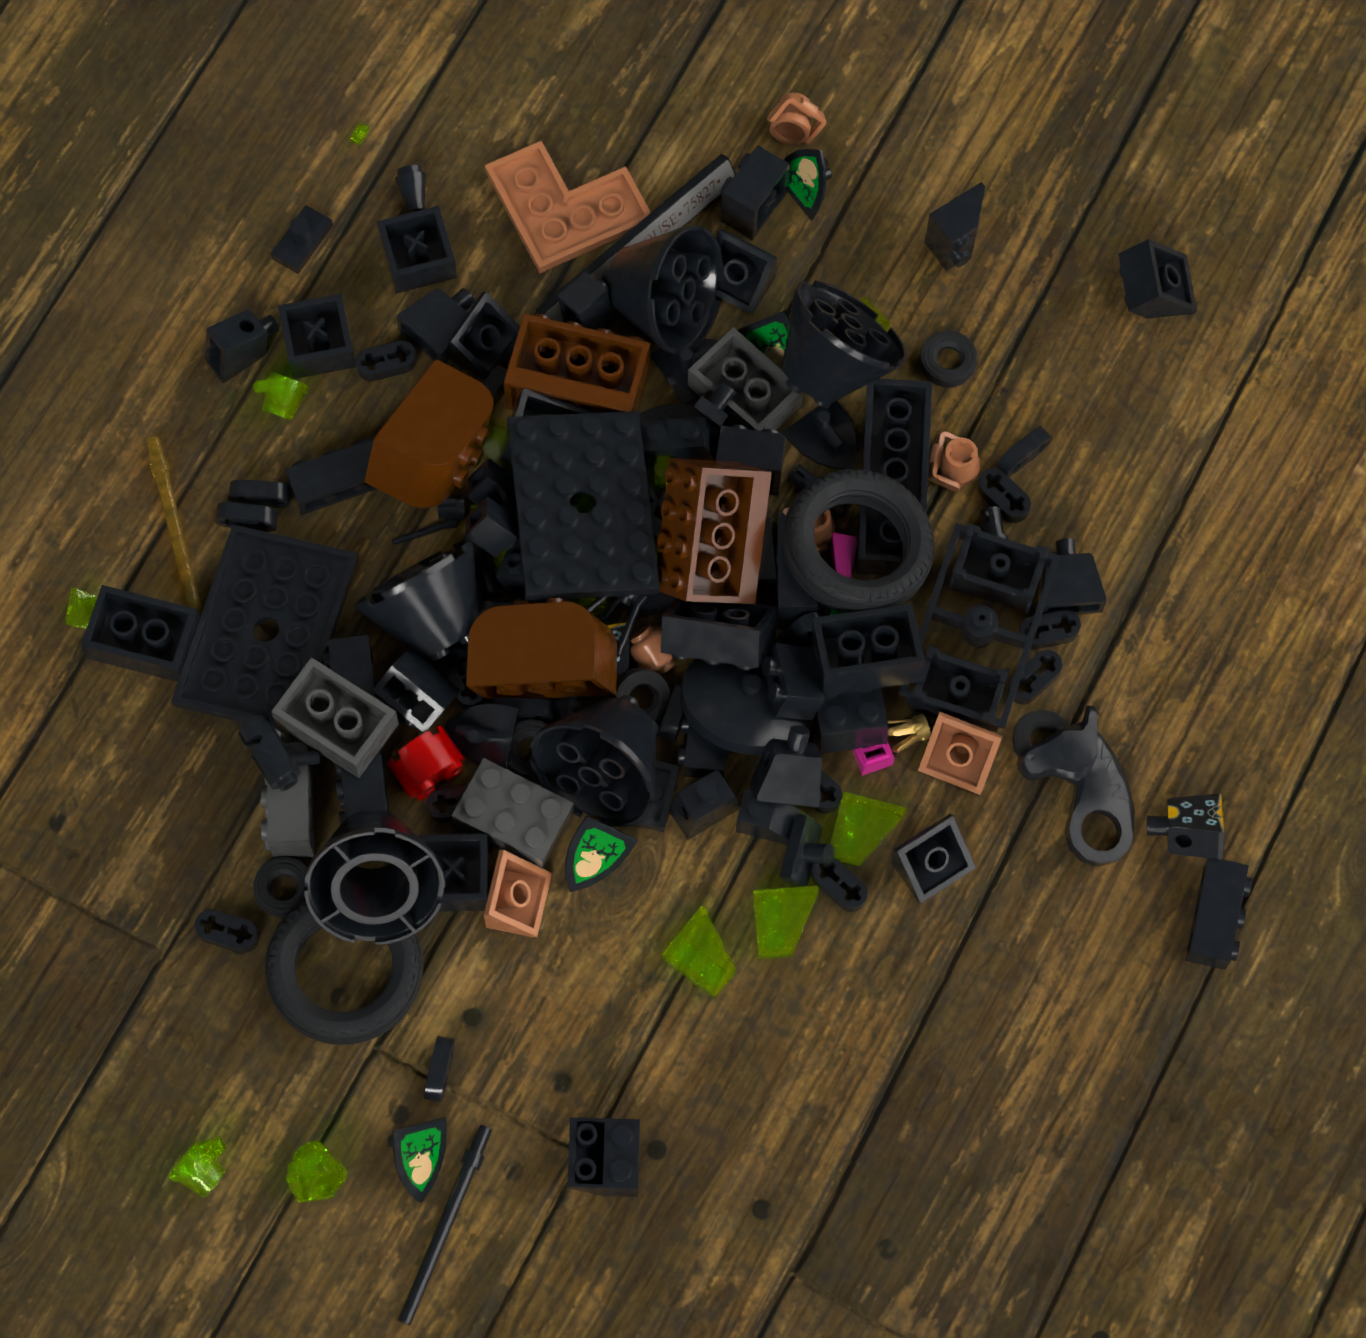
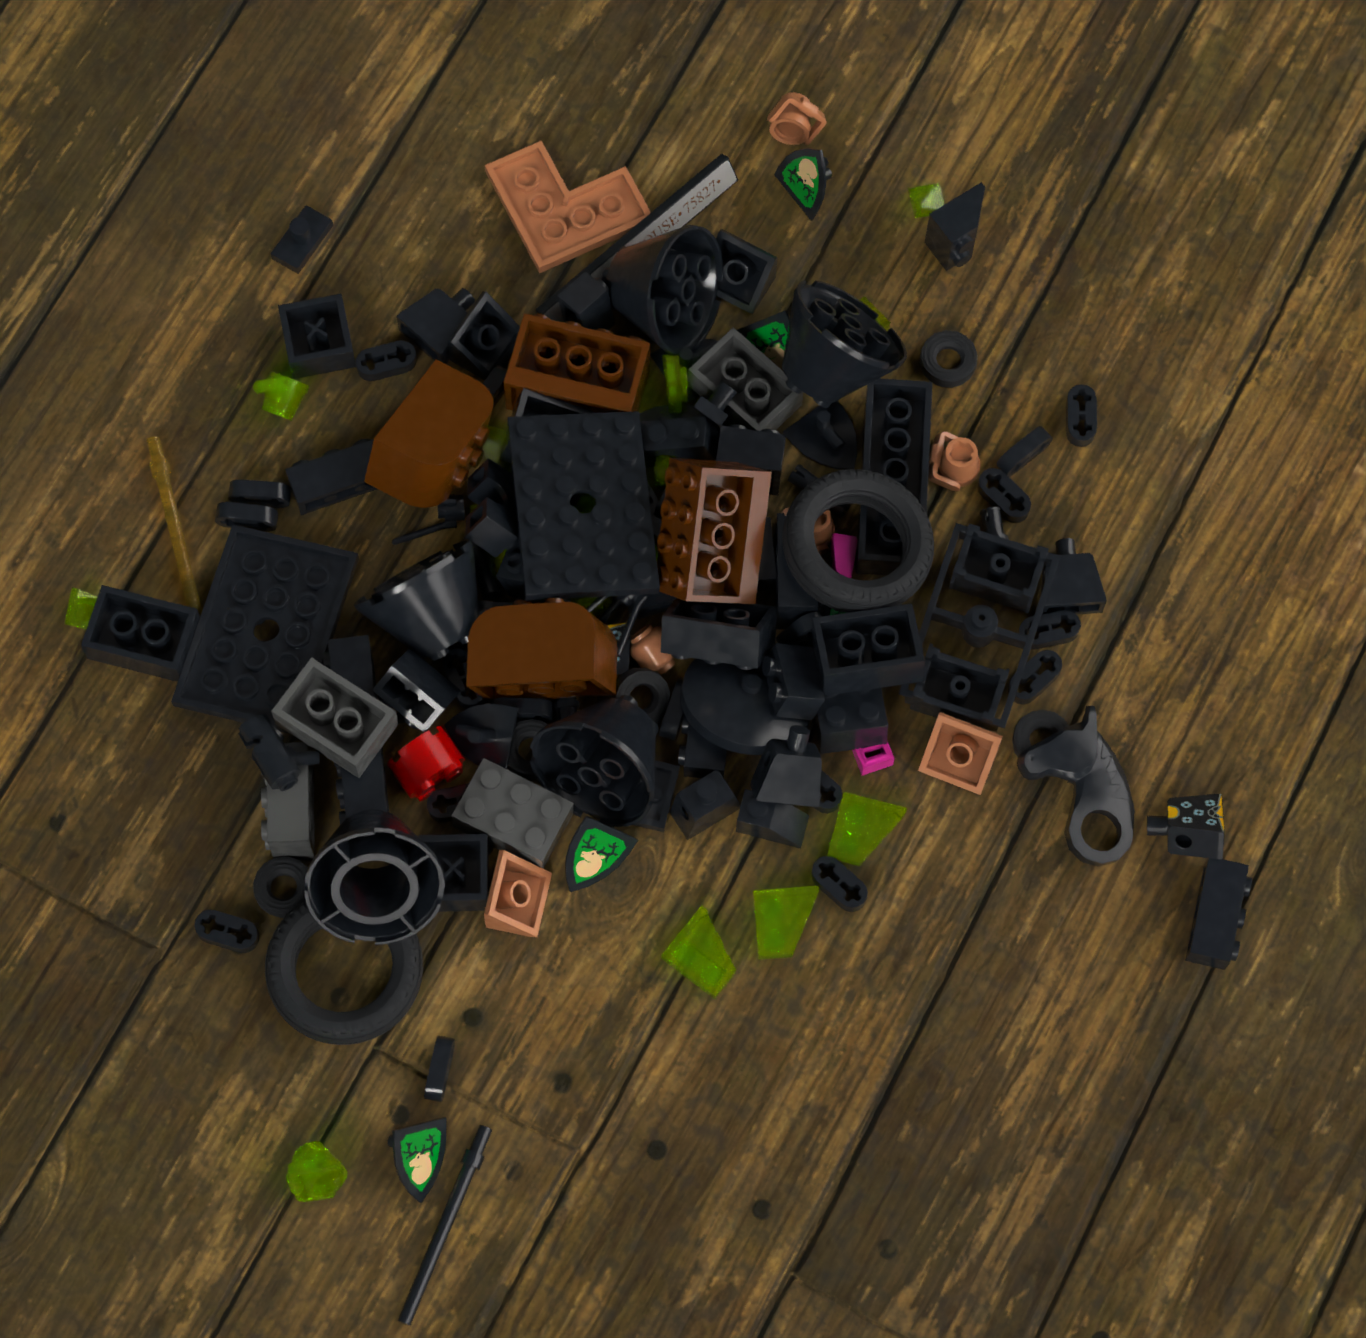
(199, 1167): clear neon green piece -> none
(237, 343): black torso -> none
(359, 134): clear neon green piece -> none
(412, 186): black cone -> none
(417, 249): black brick -> none
(604, 1156): black slope -> none
(675, 382): none -> clear neon green wing
(754, 191): black brick -> none
(803, 851): black tile -> none
(916, 725): pearl gold piece -> none
(925, 199): none -> clear neon green slope
(933, 859): black slope -> none
(1073, 415): none -> black beam
(1156, 281): black slope -> none

